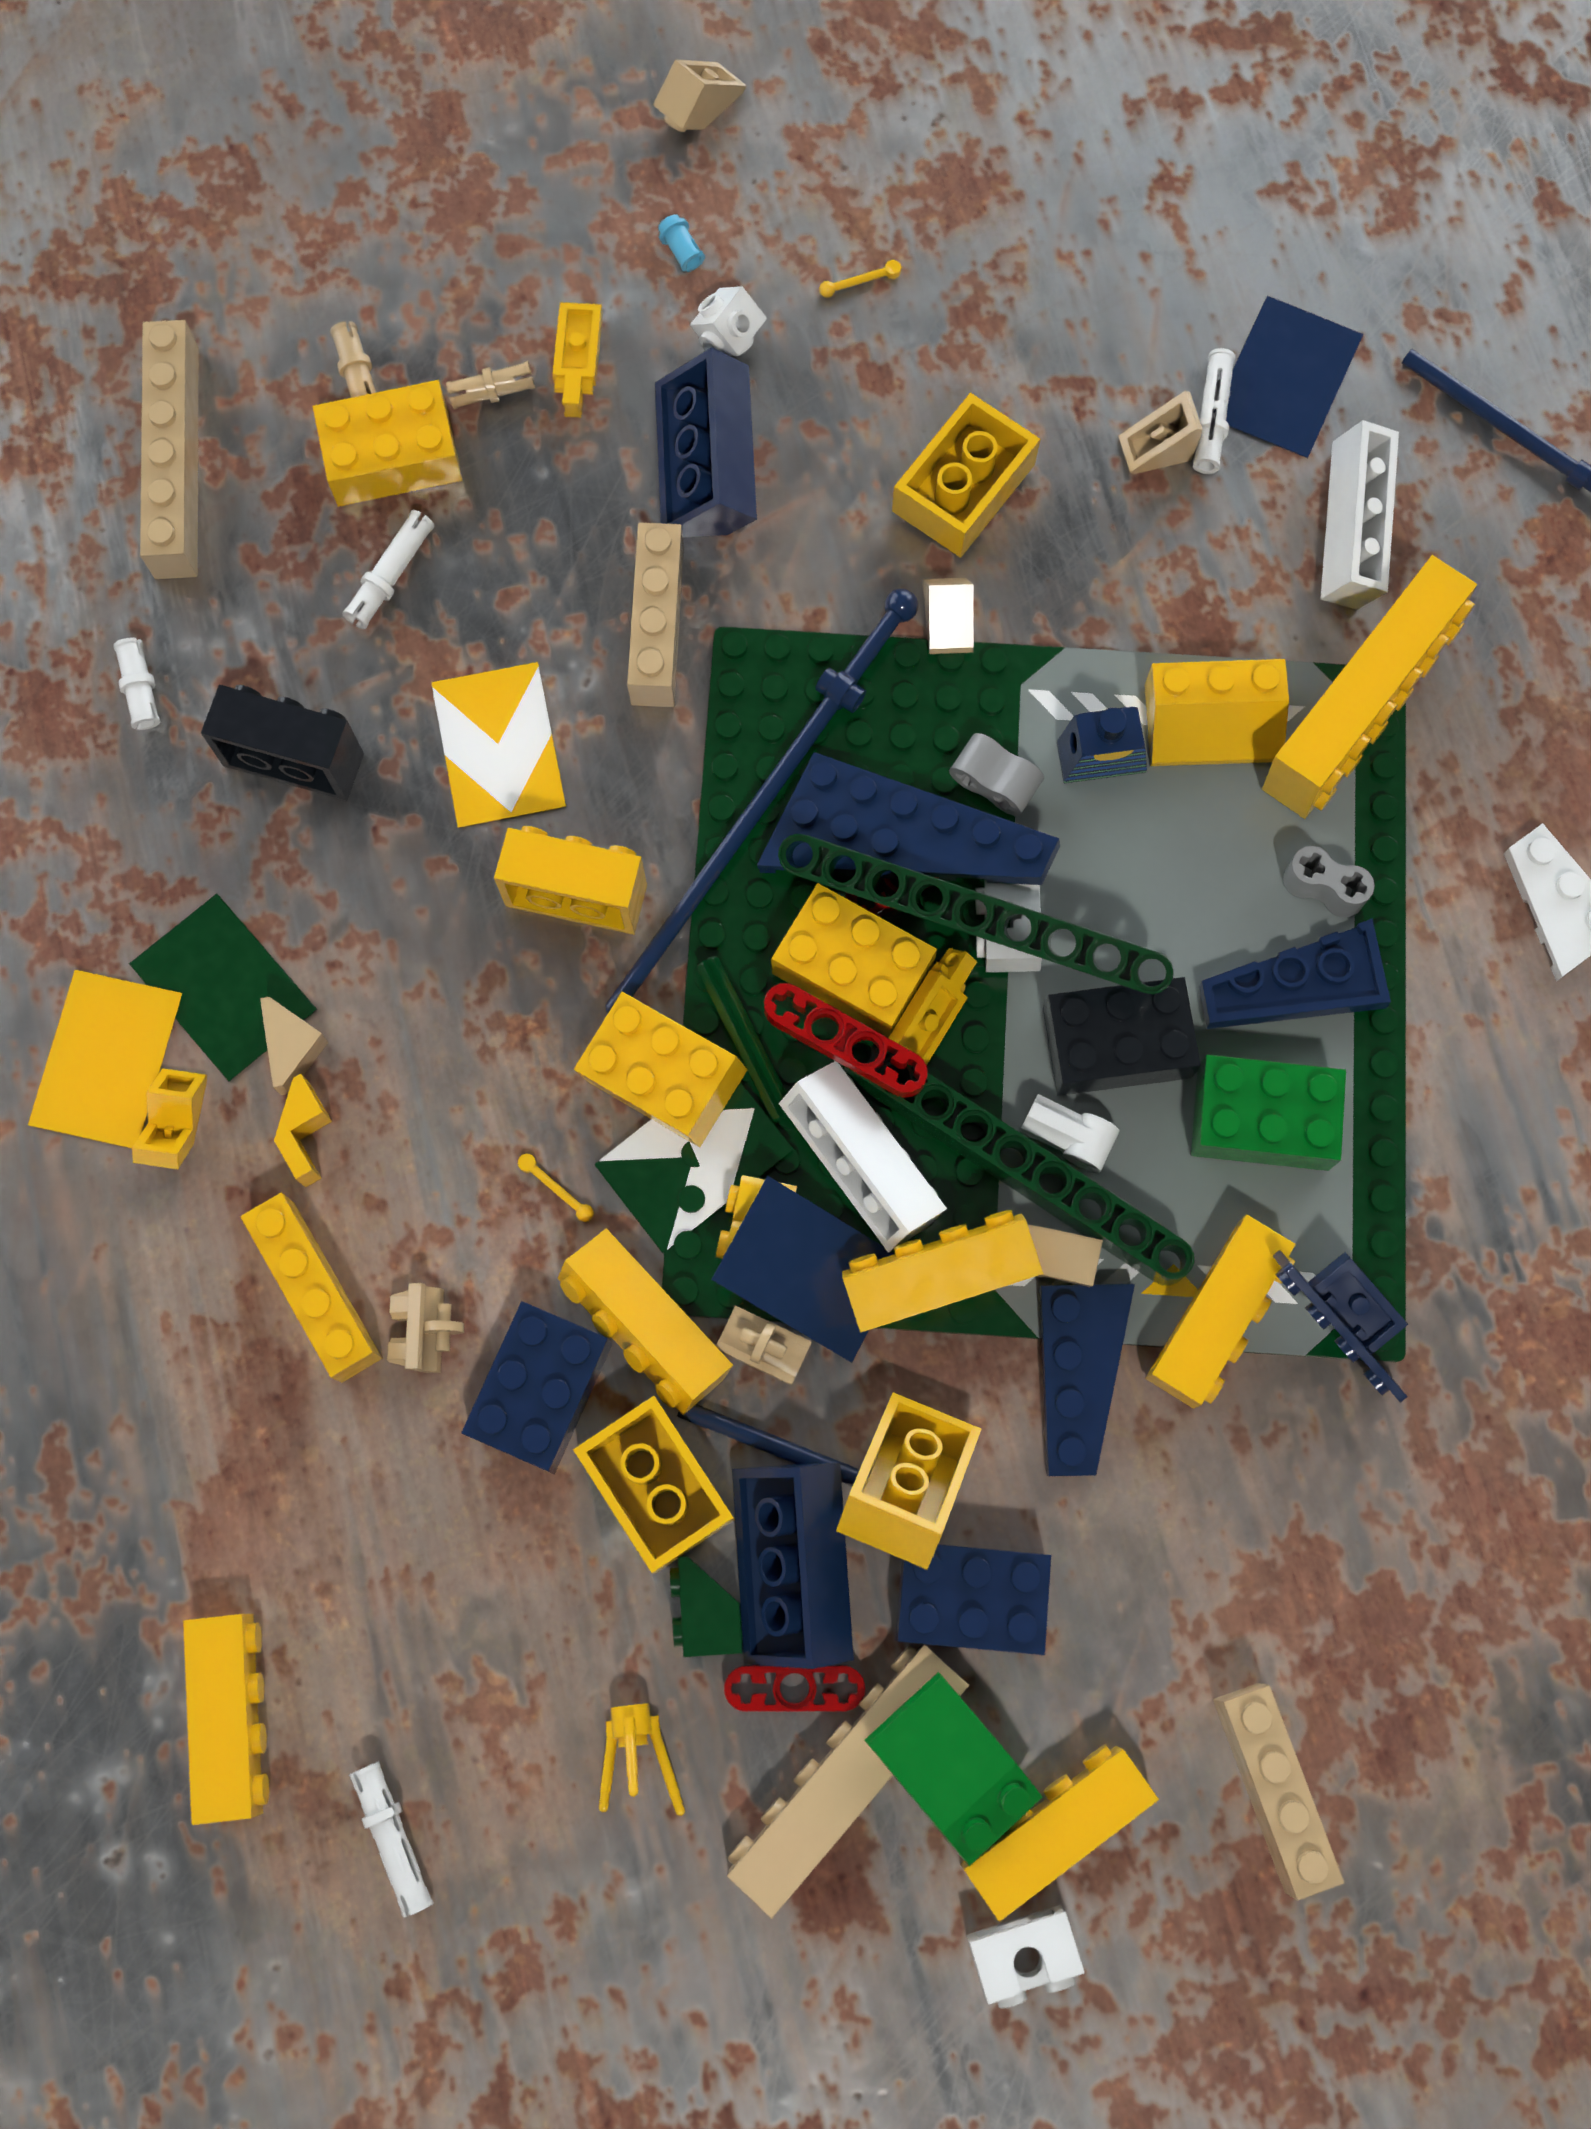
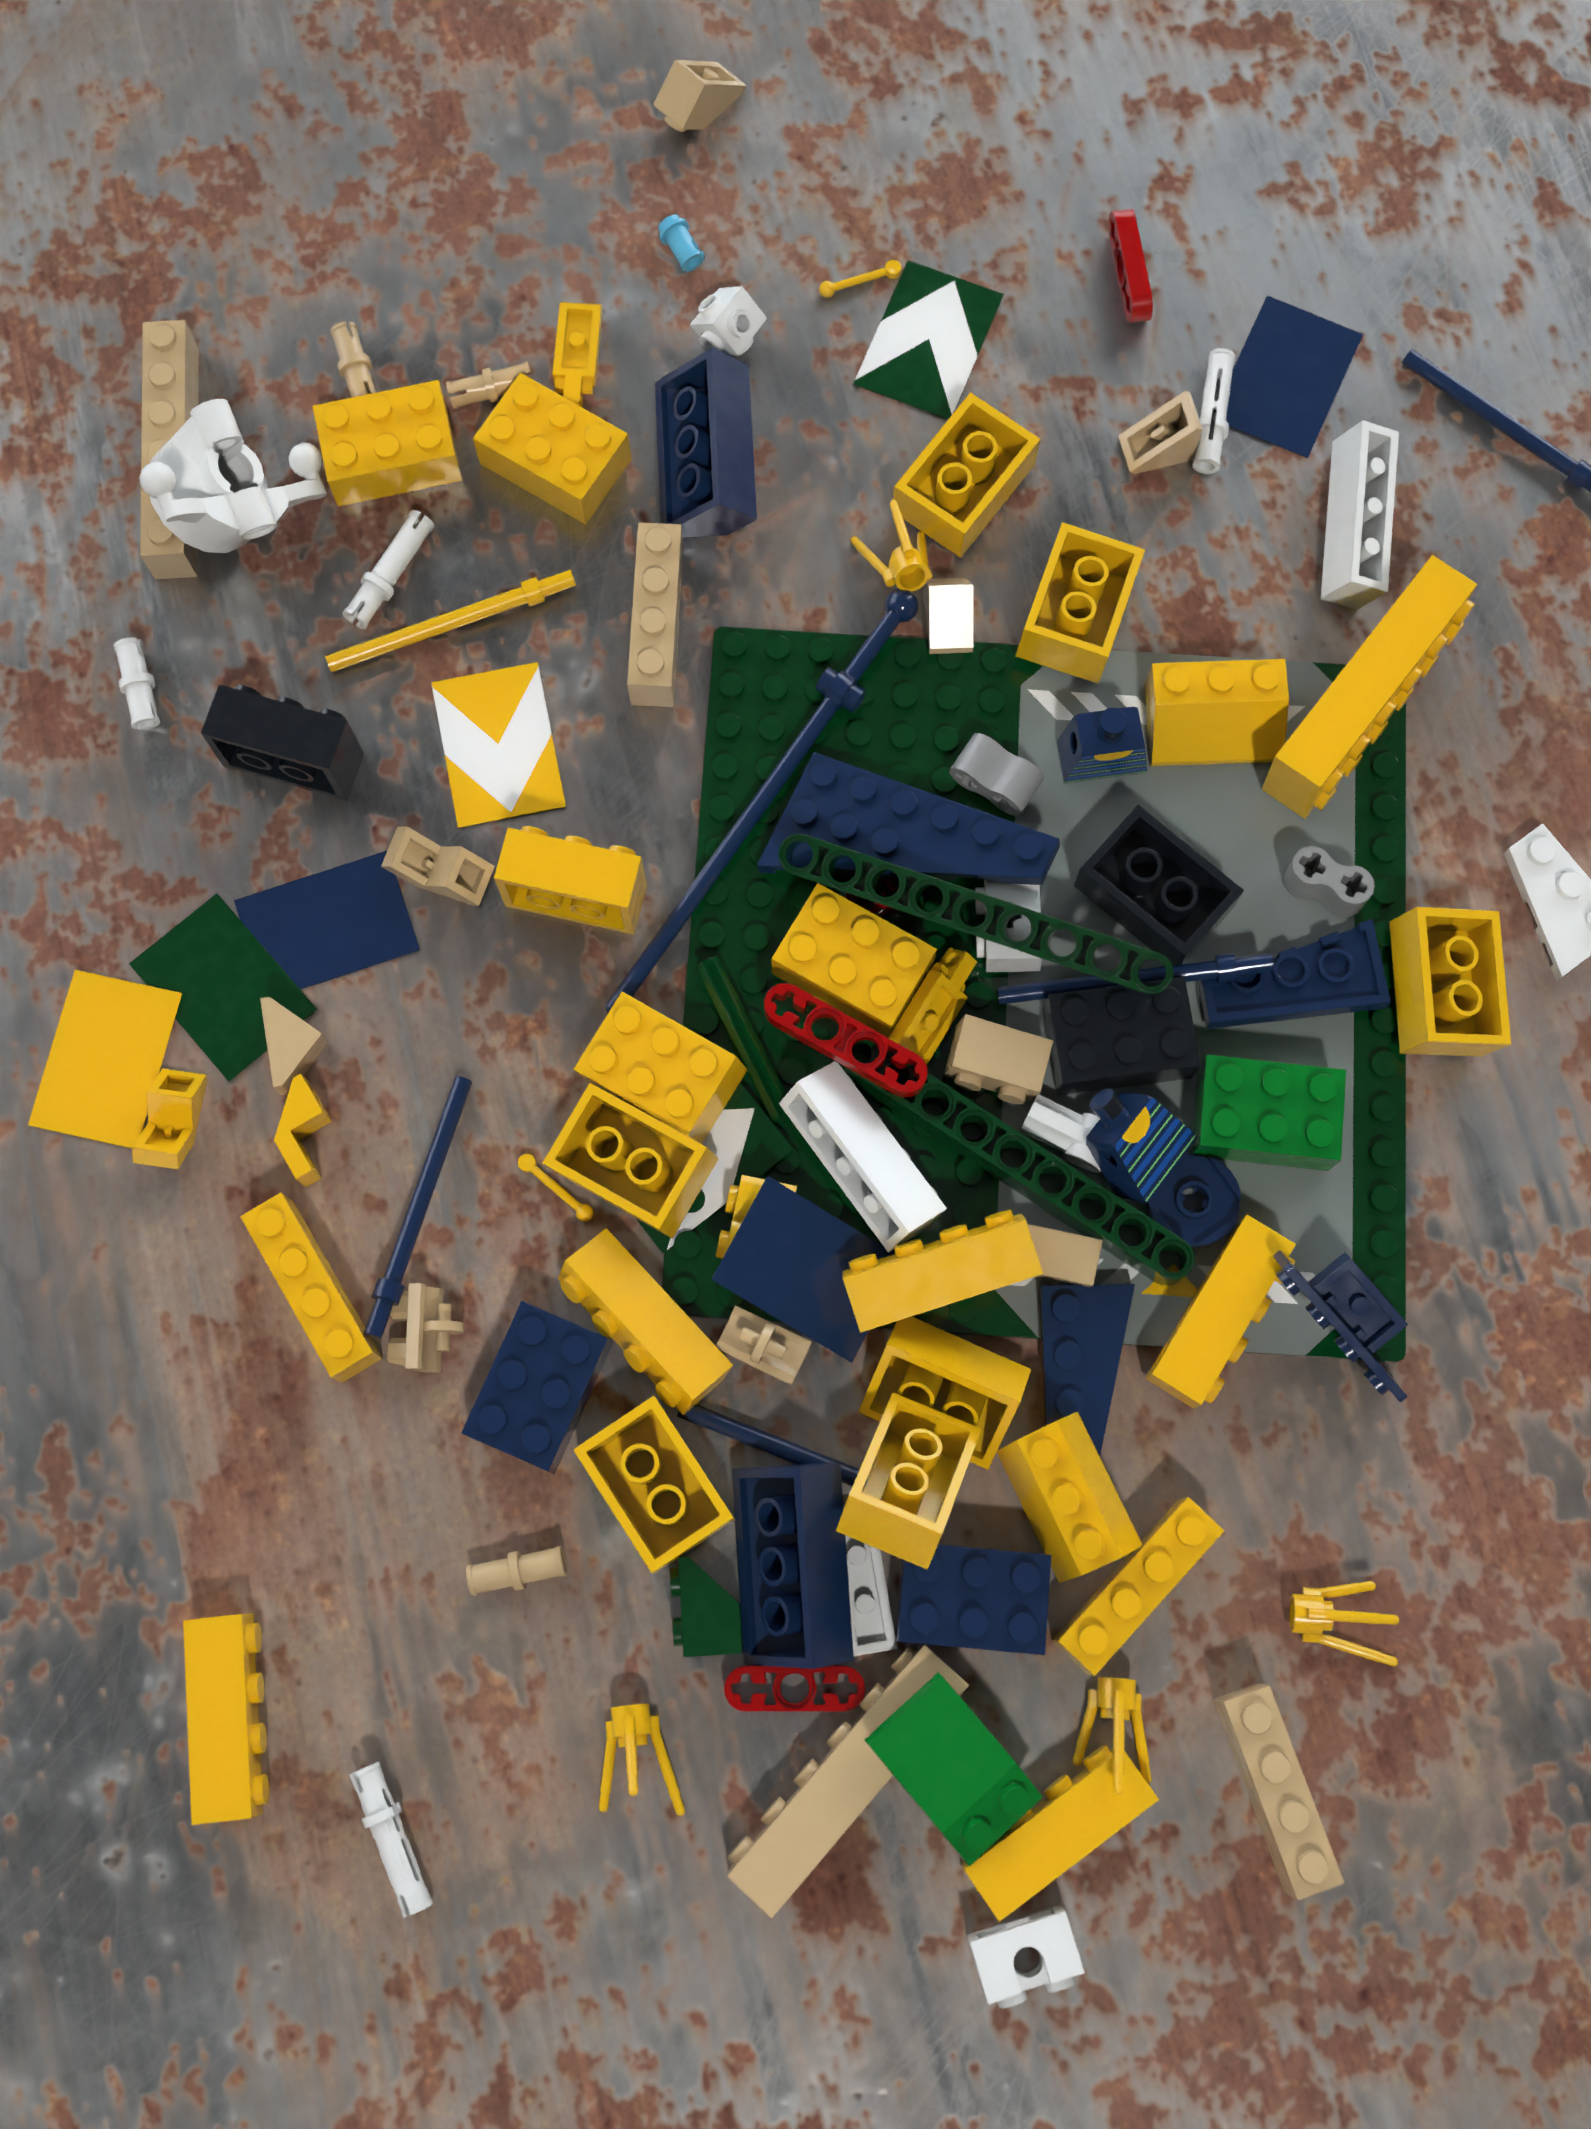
(214, 486): none -> white piece
(332, 921): none -> dark blue sticker
(389, 1288): none -> dark blue bar
(439, 869): none -> tan slope
(516, 1570): none -> tan pin
(531, 593): none -> yellow bar
(552, 448): none -> yellow brick
(631, 1160): none -> yellow brick
(868, 1600): none -> white tile
(907, 564): none -> yellow plant
(928, 339): none -> sticker
(950, 1378): none -> yellow slope
(997, 1059): none -> tan brick
(1069, 1498): none -> yellow slope
(1080, 603): none -> yellow brick
(1117, 1700): none -> yellow plant
(1130, 266): none -> red beam
(1136, 1143): none -> dark blue torso
(1137, 1586): none -> yellow brick
(1157, 886): none -> black brick
(1219, 1206): none -> dark blue plate
(1223, 967): none -> dark blue bar
(1312, 1615): none -> yellow plant
(1449, 982): none -> yellow brick

